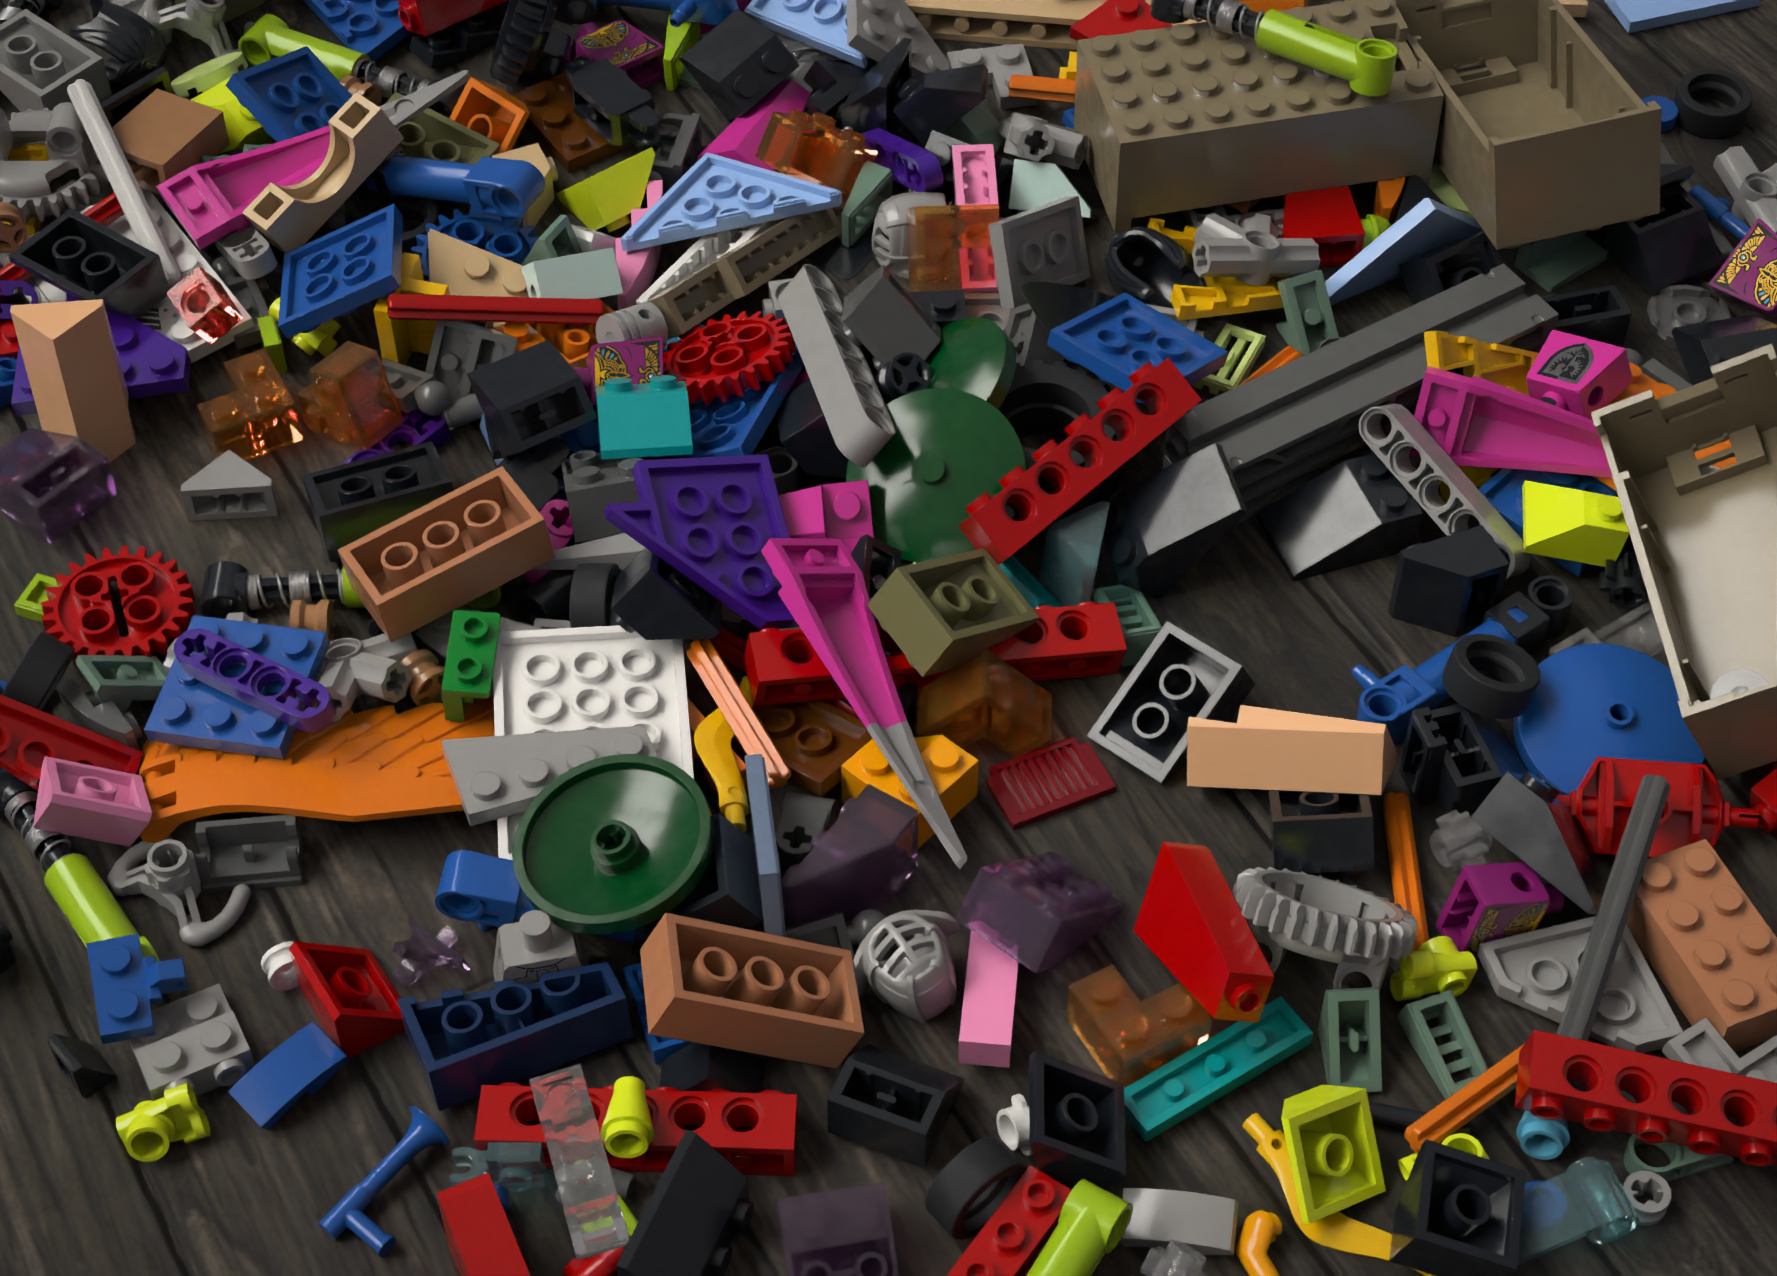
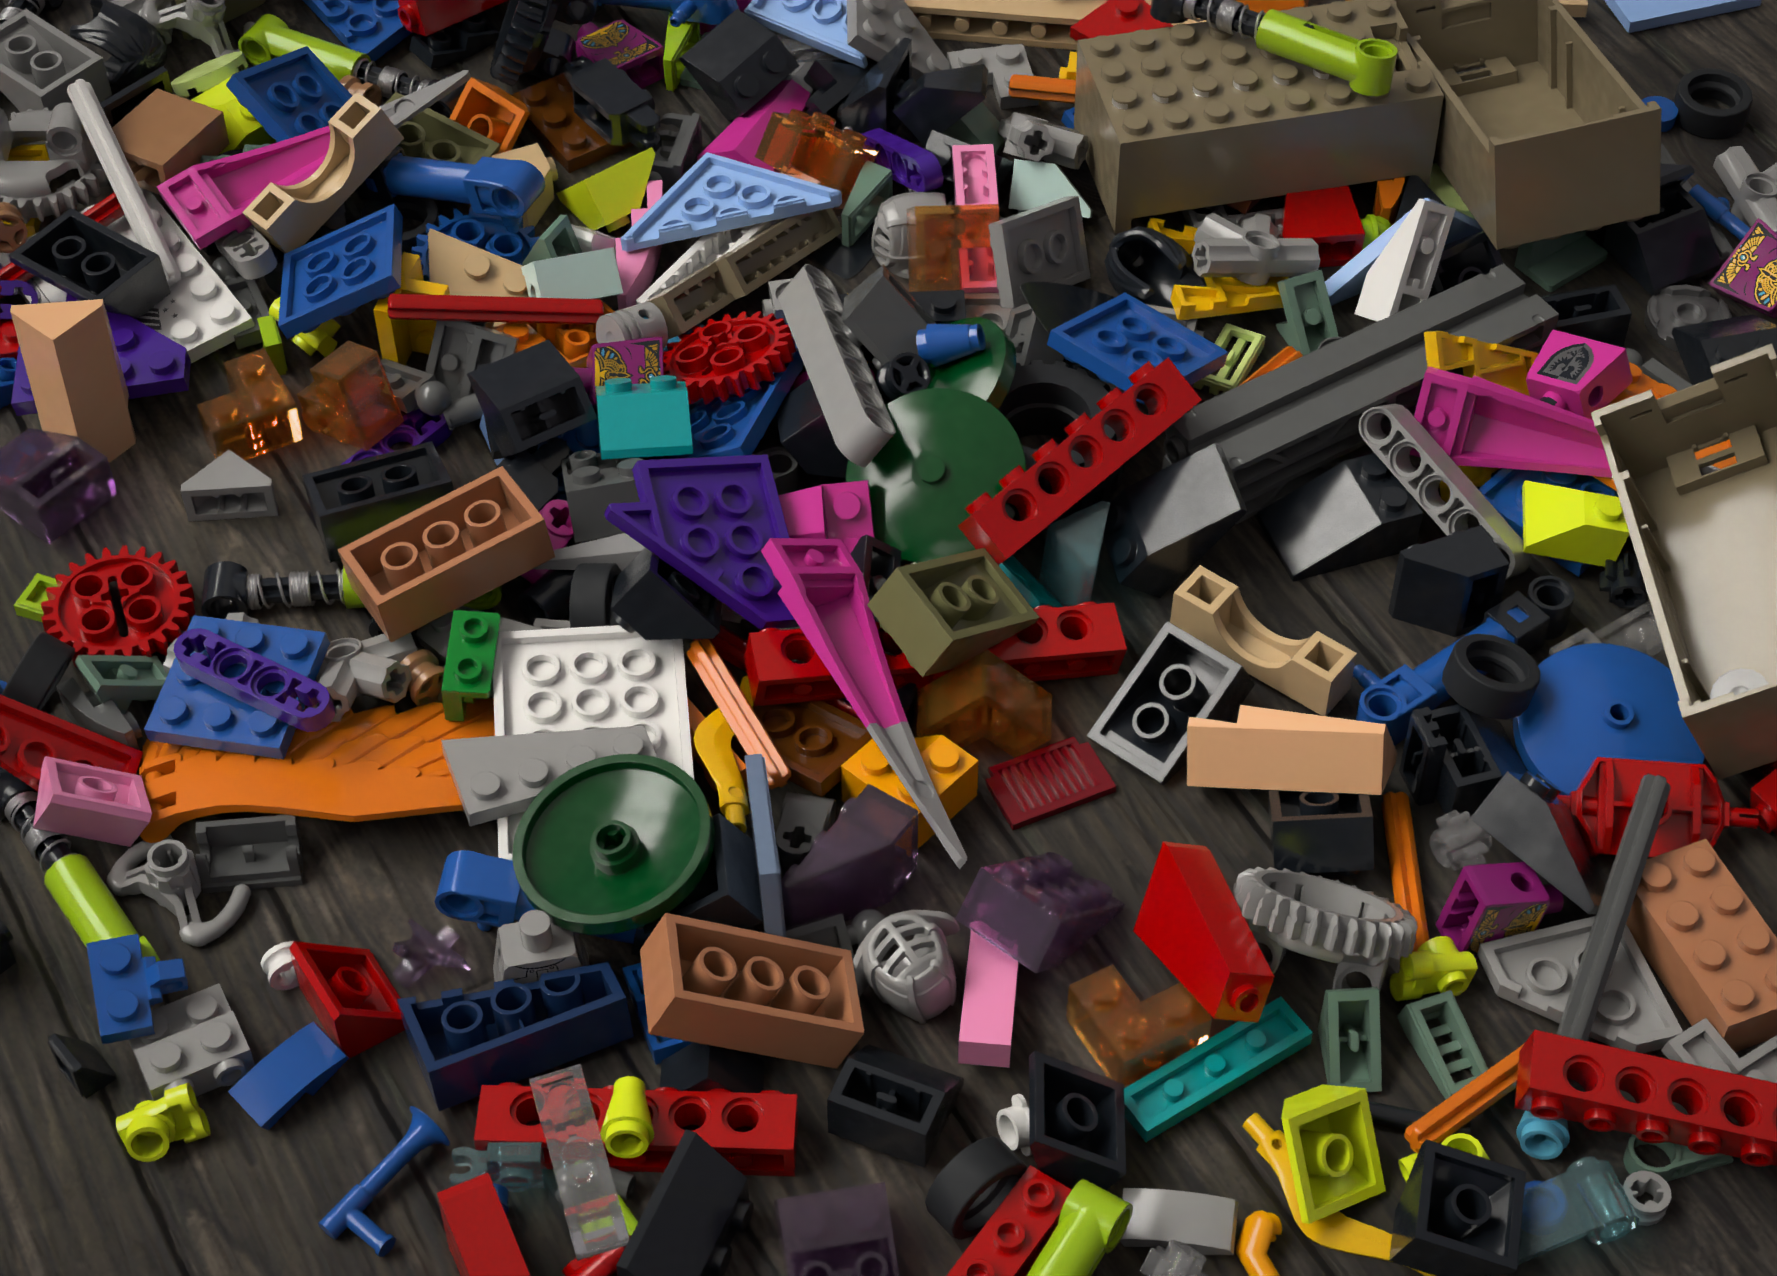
(204, 305): clear red brick -> none
(313, 616): medium nougat wheel -> none
(949, 342): none -> blue cone
(1136, 620): sand green slope -> none
(1306, 670): none -> tan arch
(1407, 264): none -> white slope

